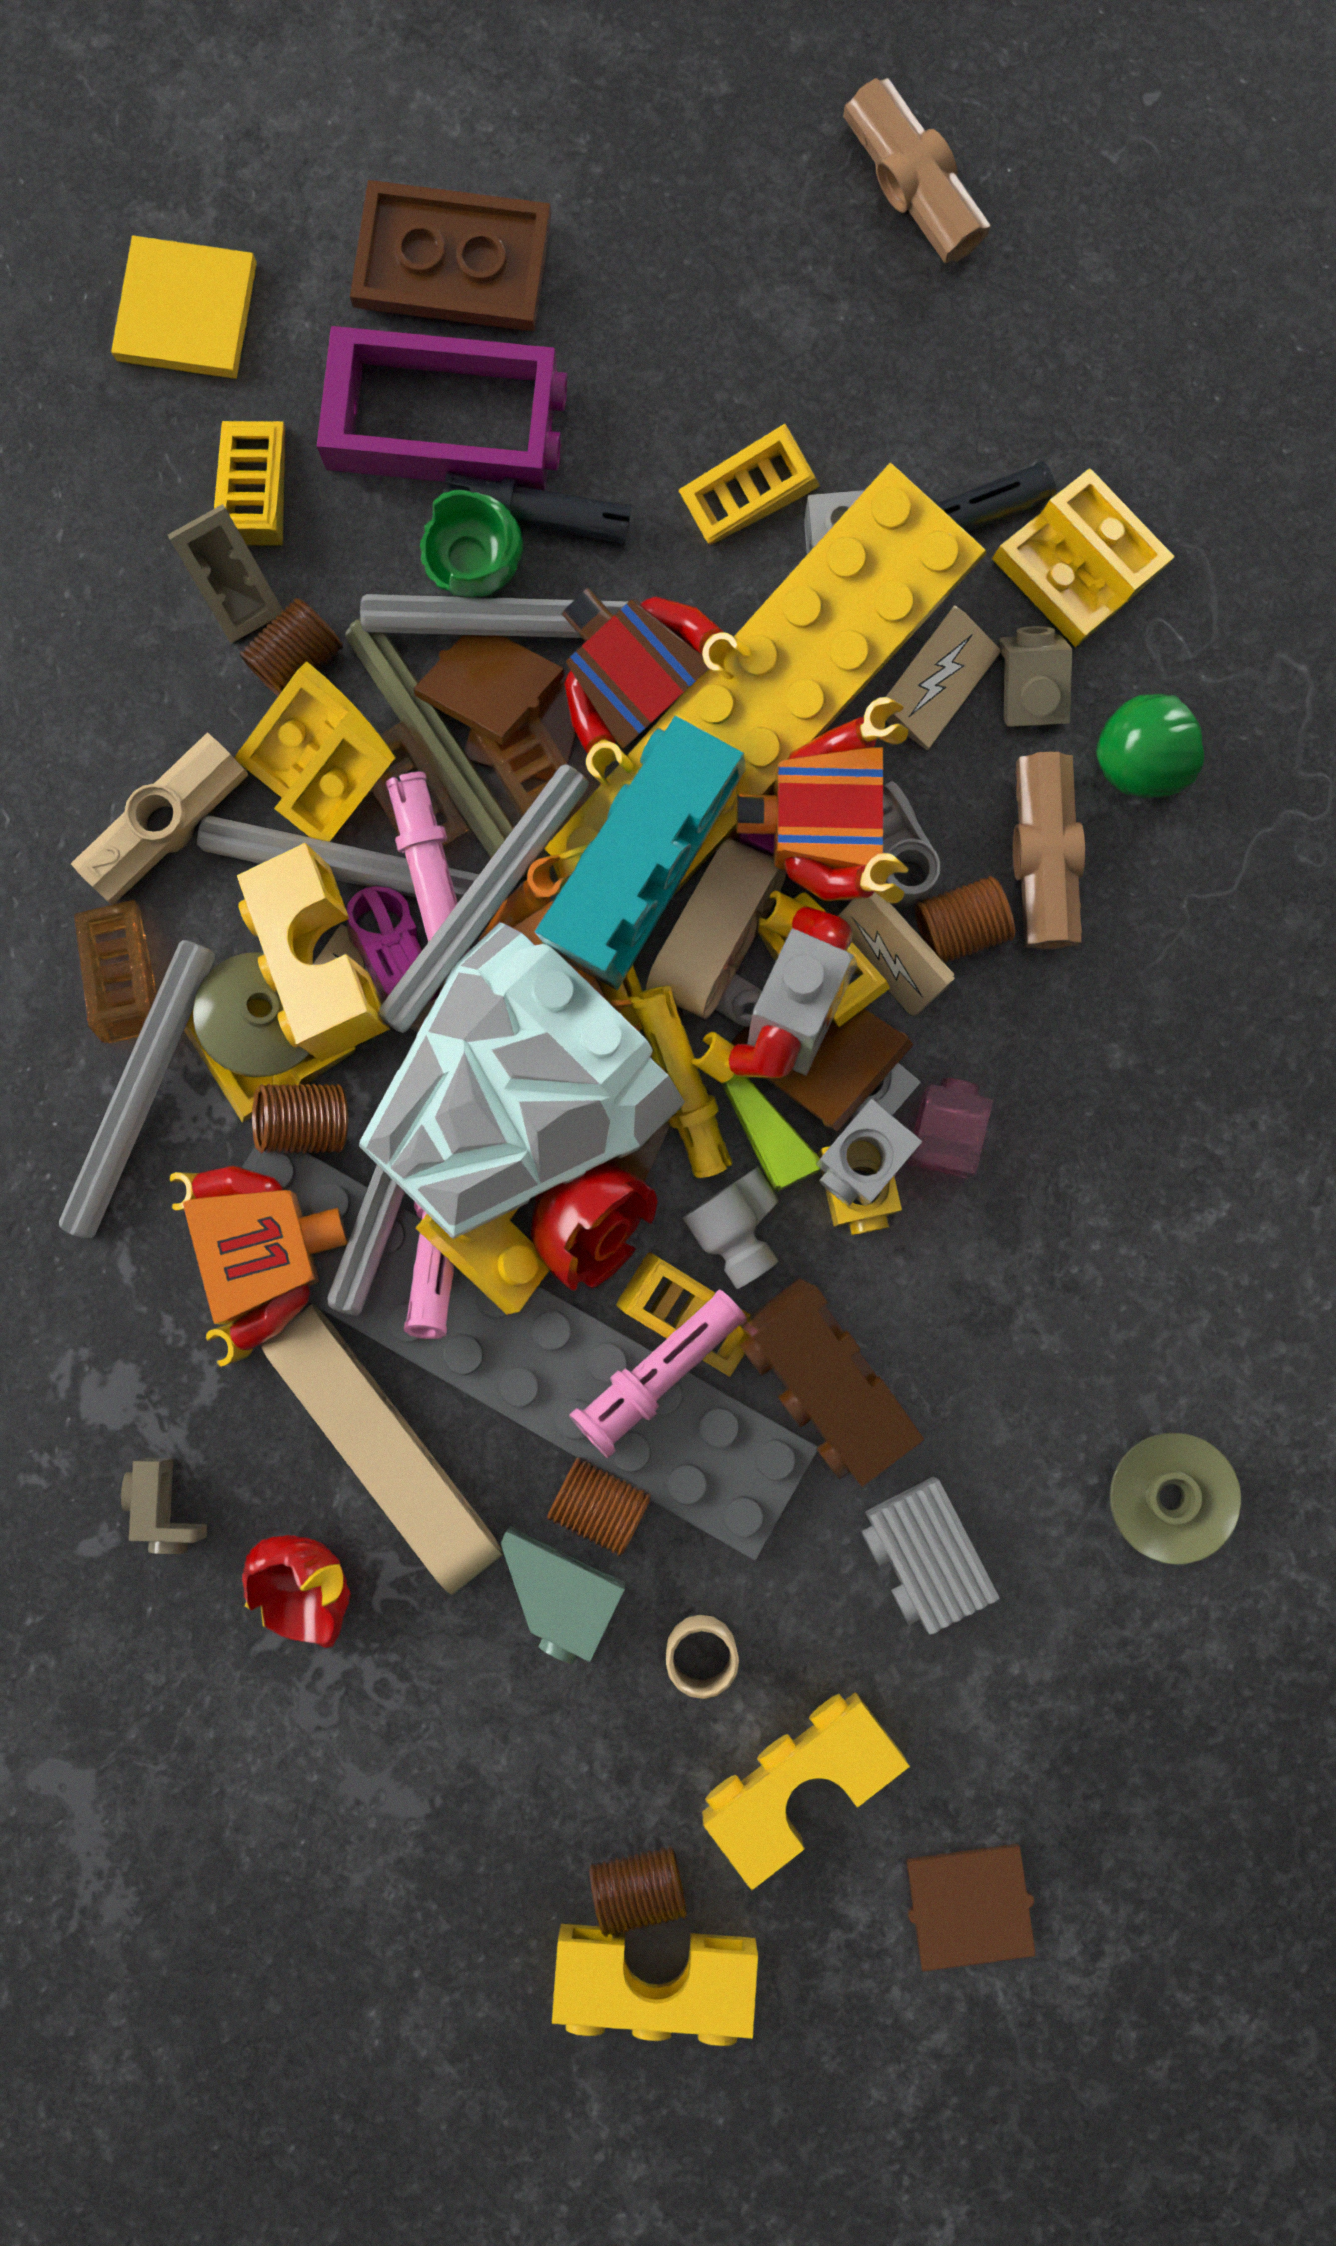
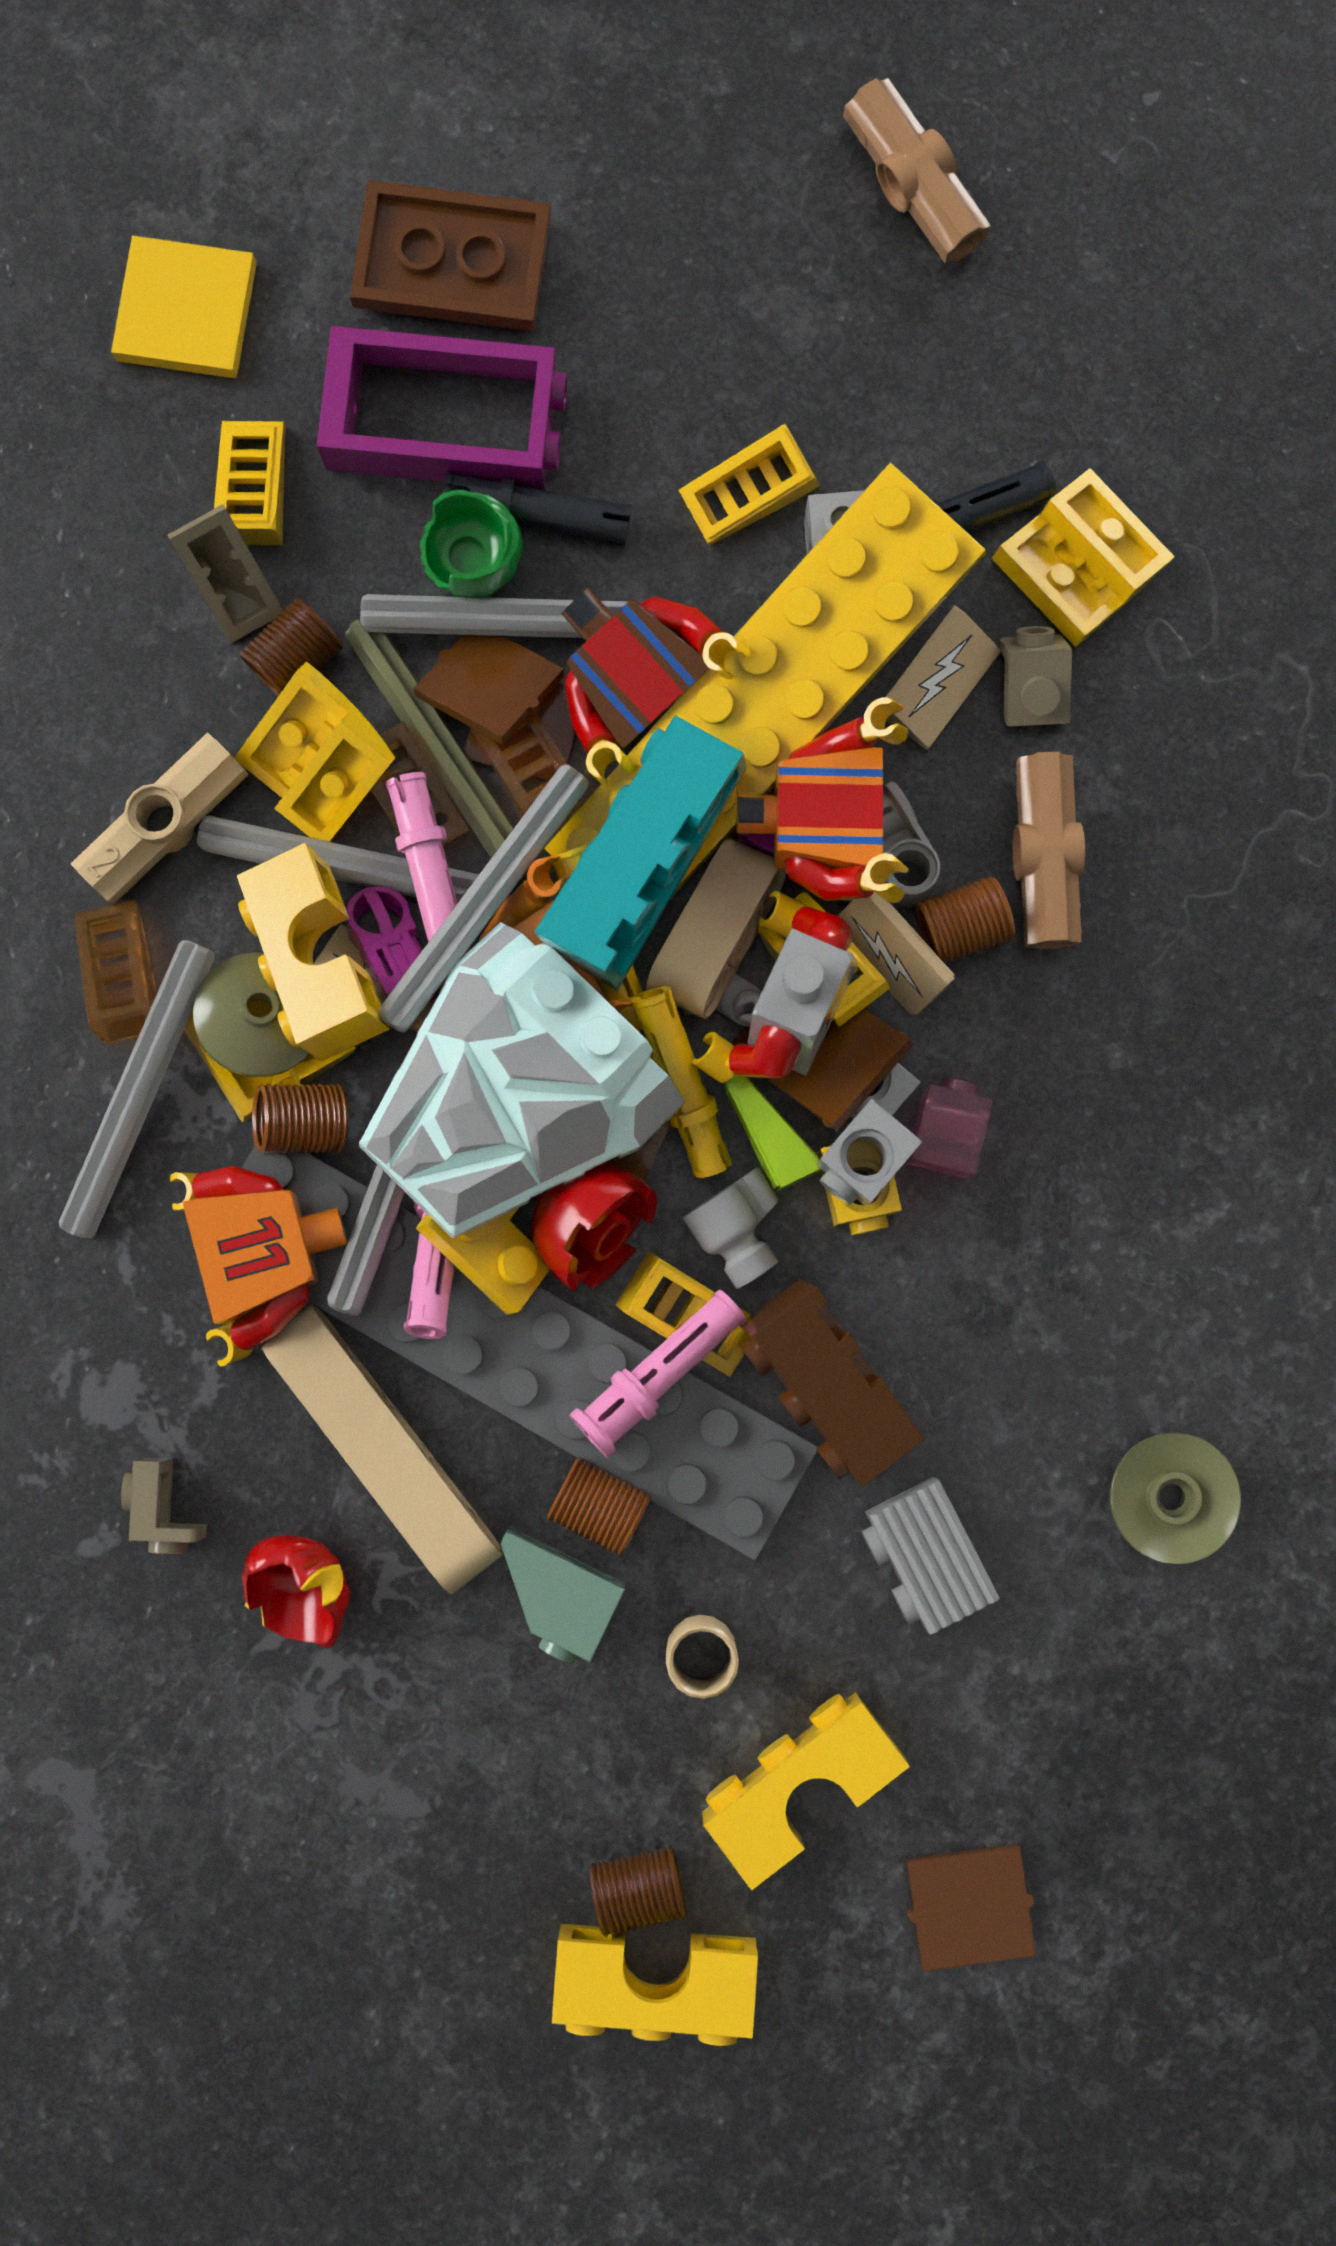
(1151, 747): green hair -> none

